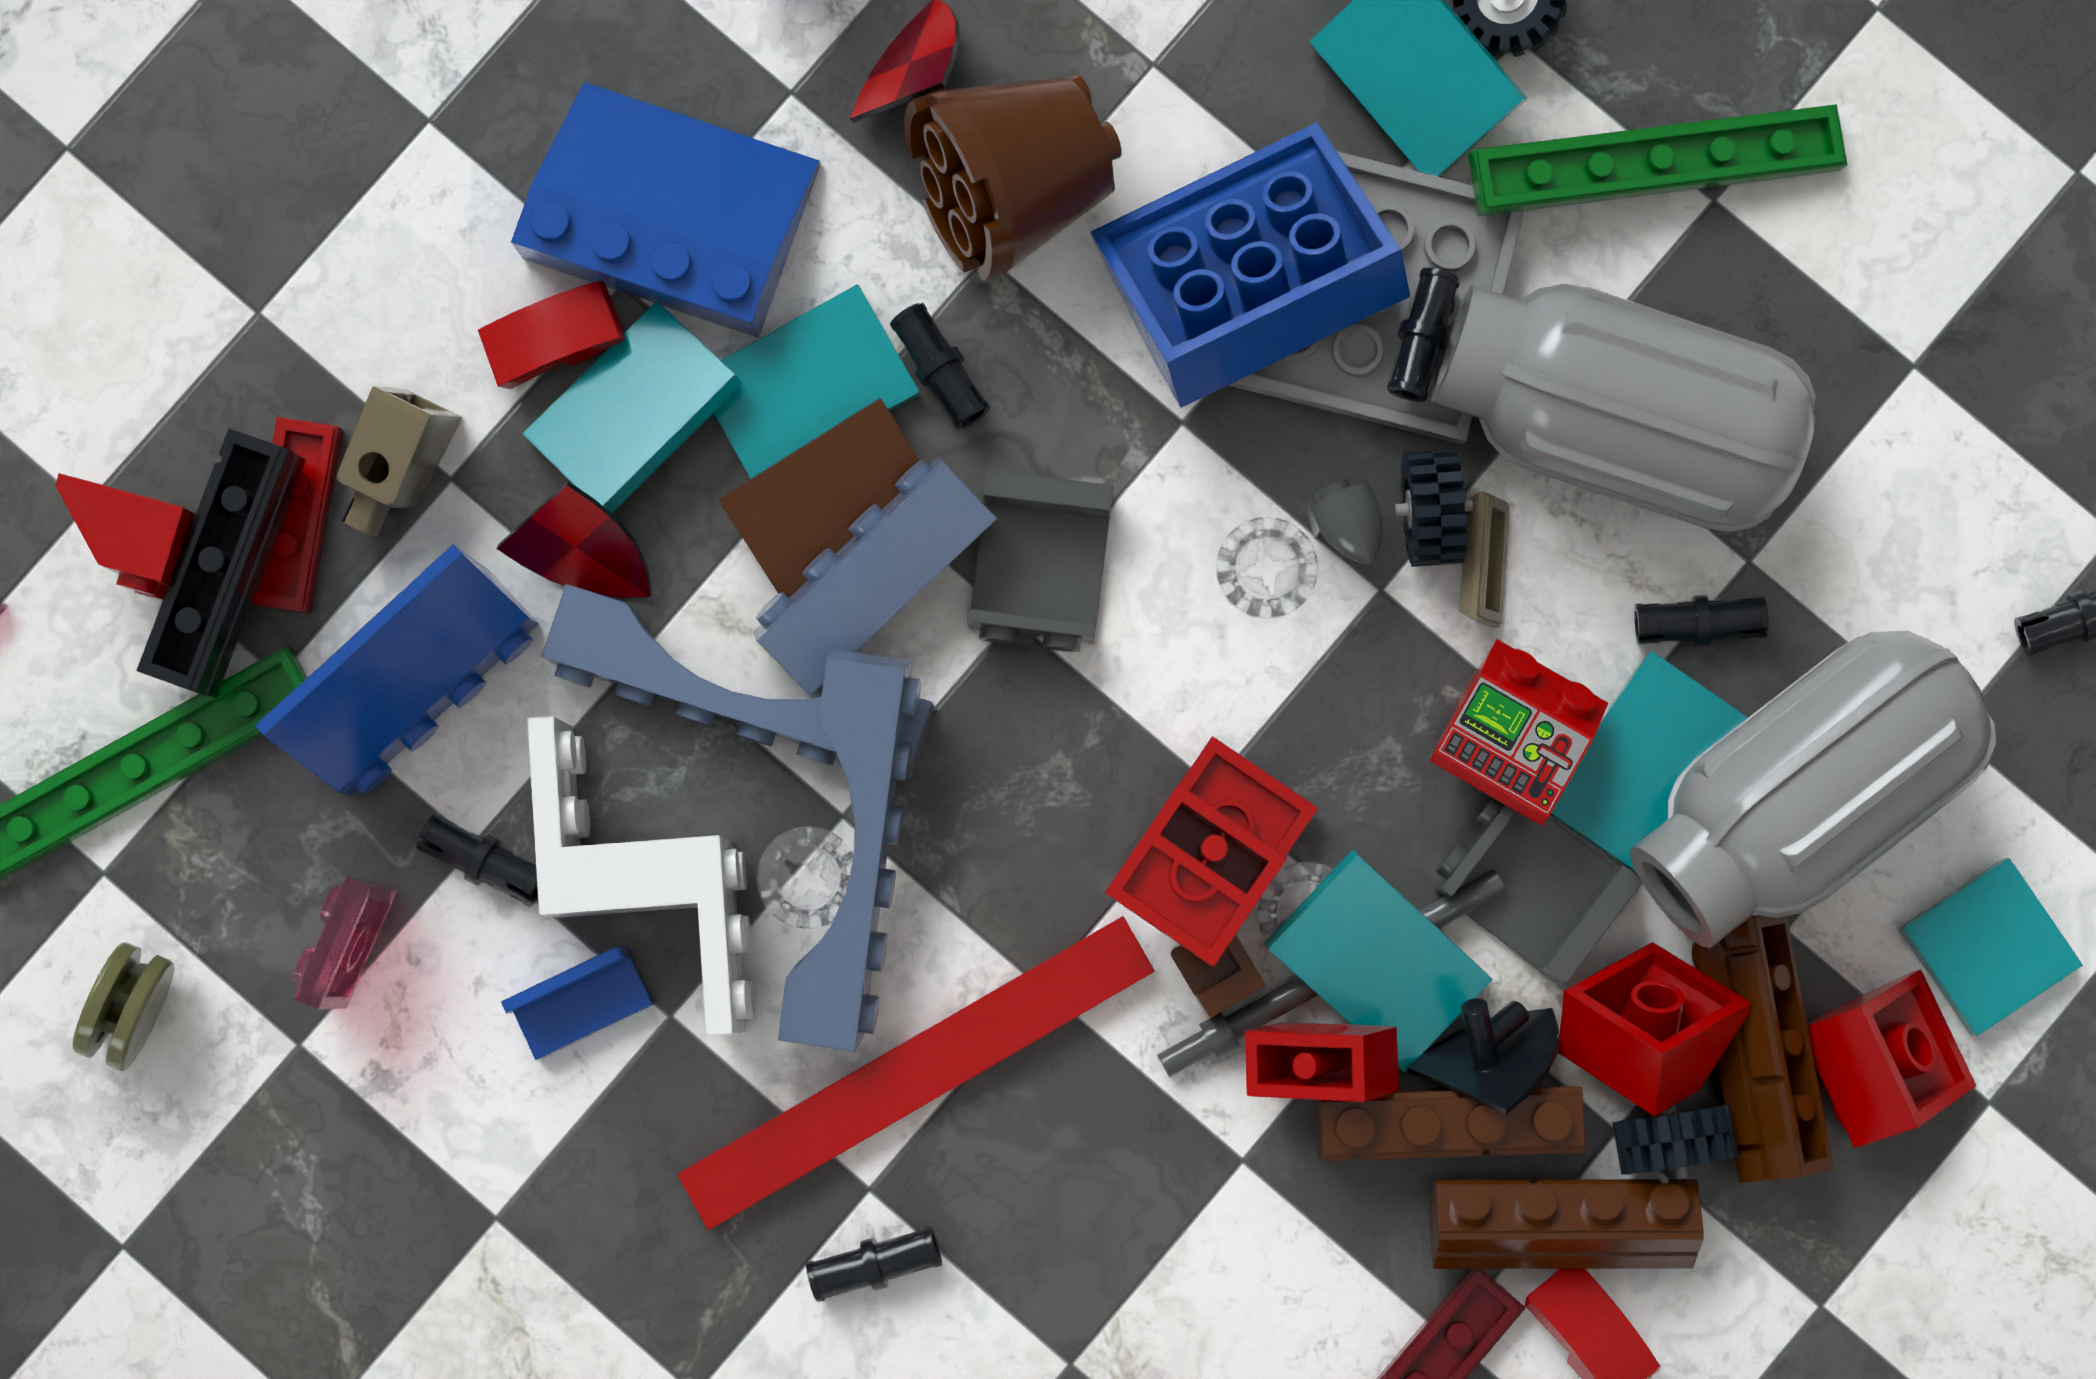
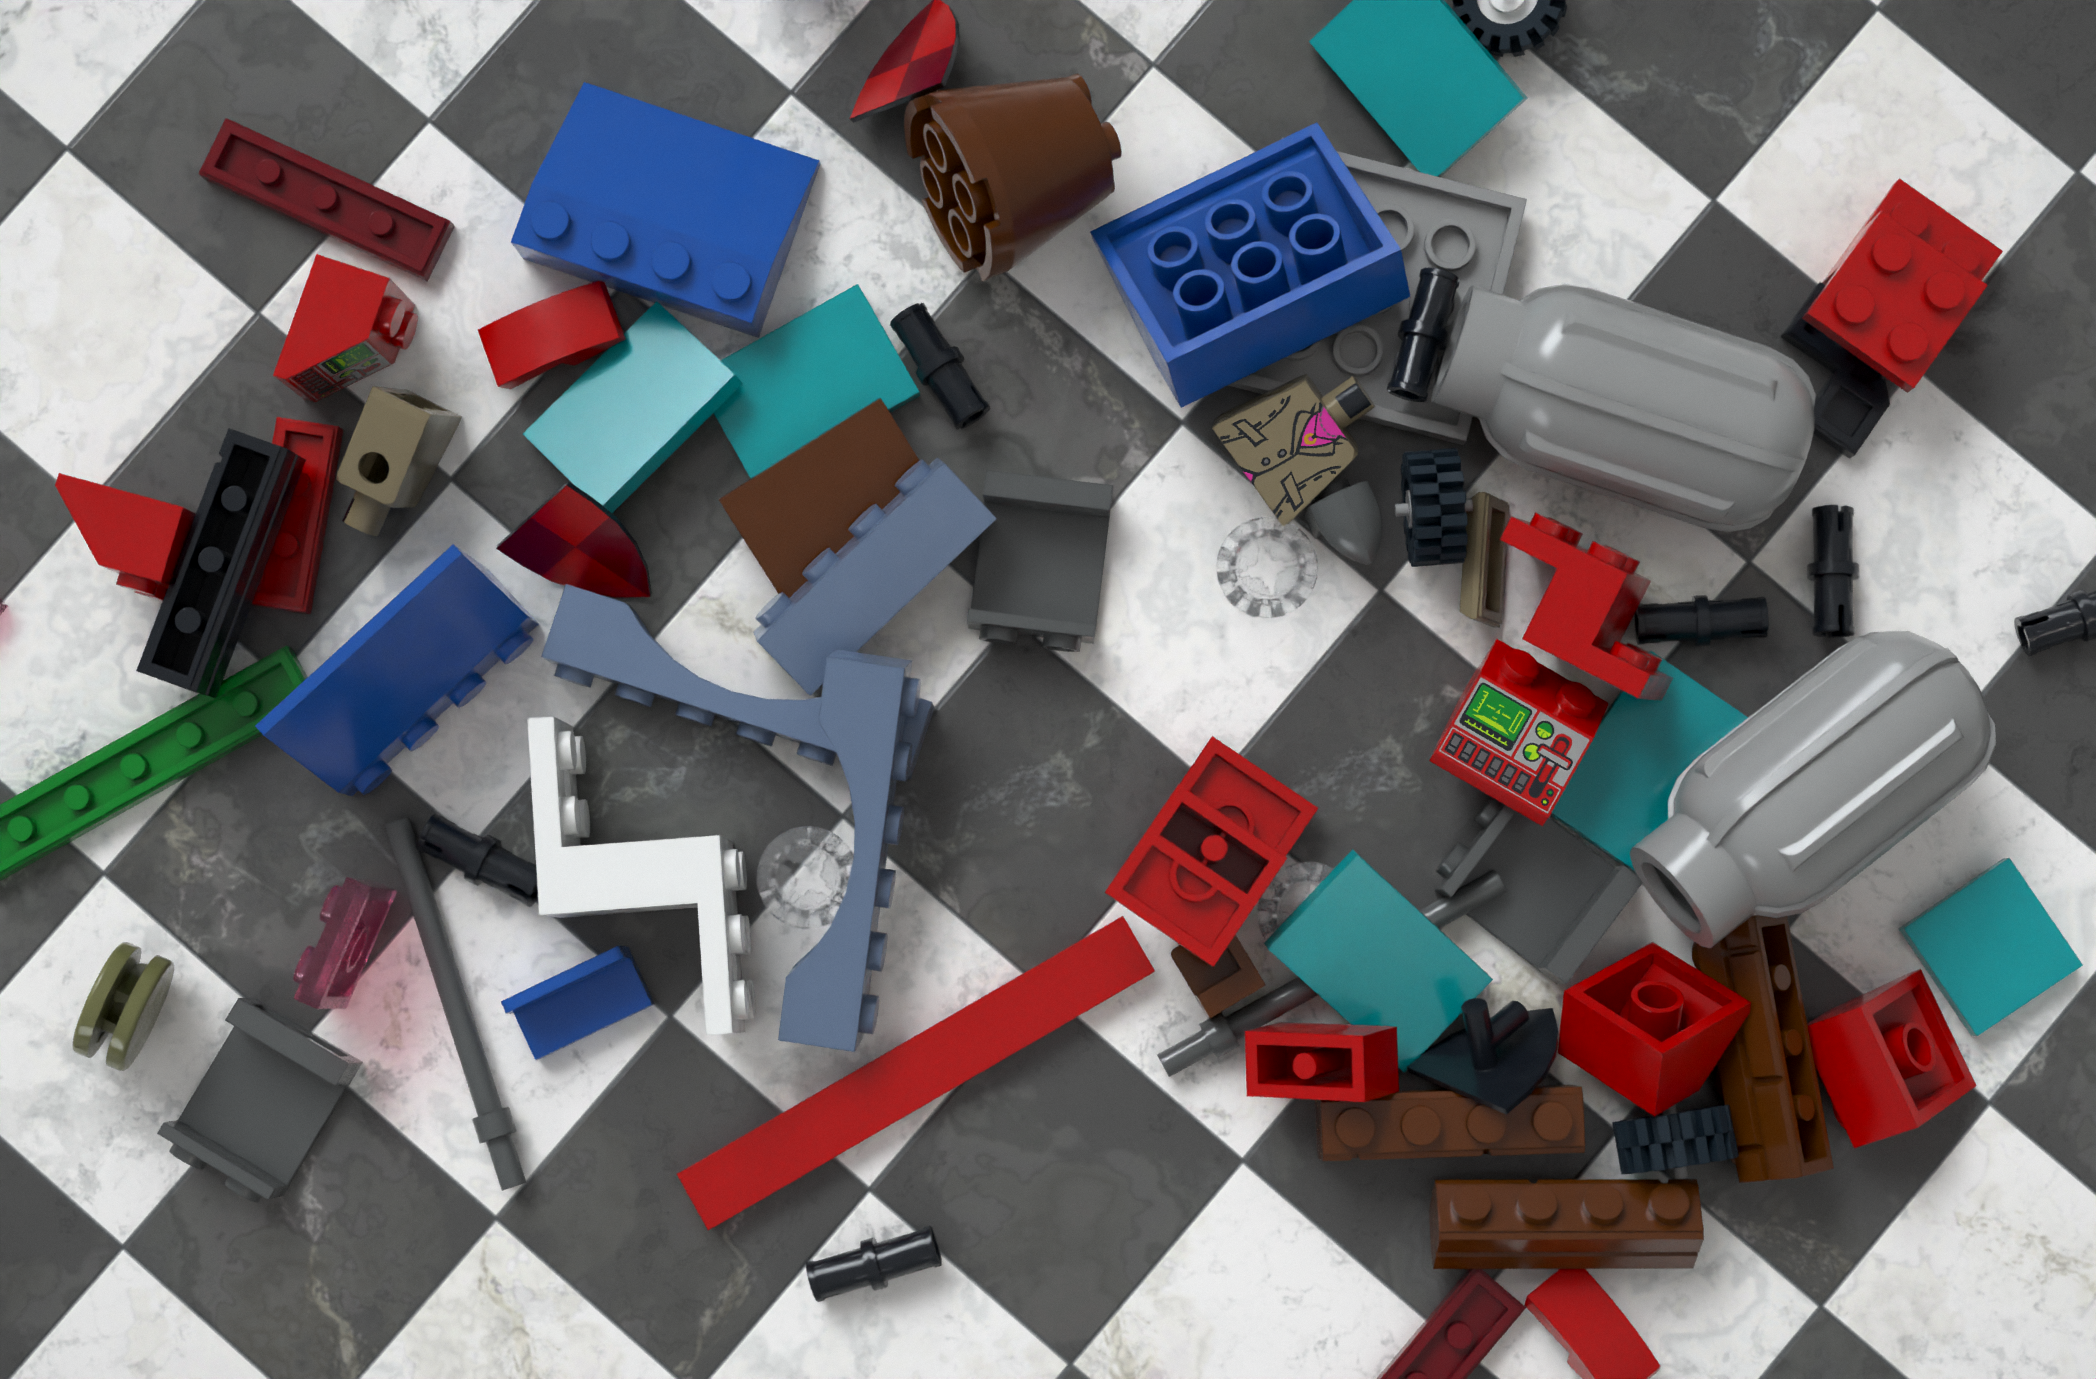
(261, 1102): none -> dark grey panel
(326, 199): none -> dark red tile
(343, 329): none -> red slope
(493, 1122): none -> dark grey bar
(1294, 440): none -> dark tan torso
(1588, 606): none -> red bracket
(1657, 160): green tile -> none
(1833, 571): none -> black pin
(1852, 395): none -> black tile
(1903, 285): none -> red bracket

